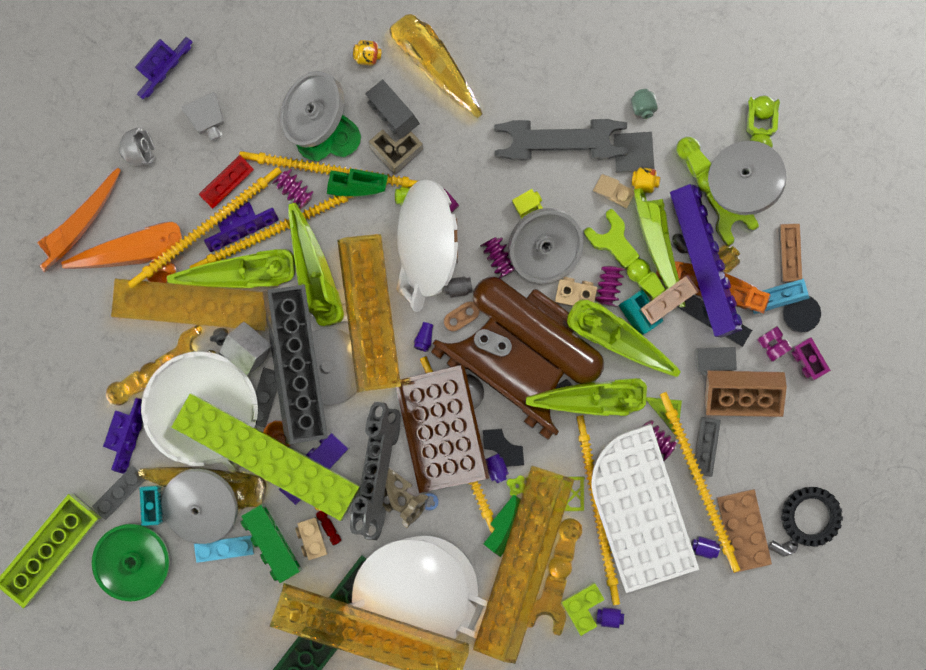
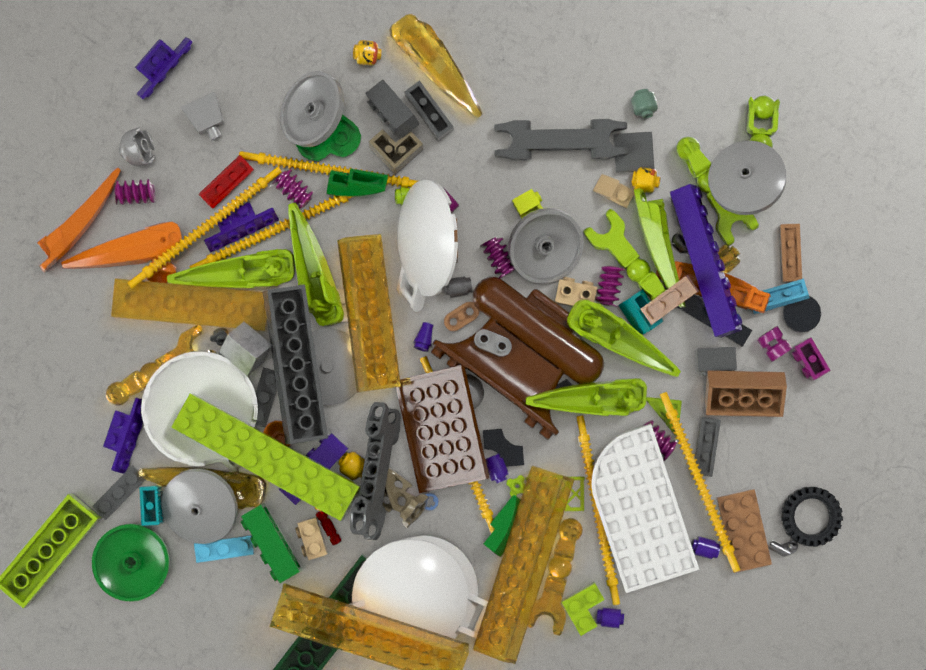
(135, 192): none -> magenta piece
(351, 465): none -> yellow head
(429, 110): none -> dark grey brick

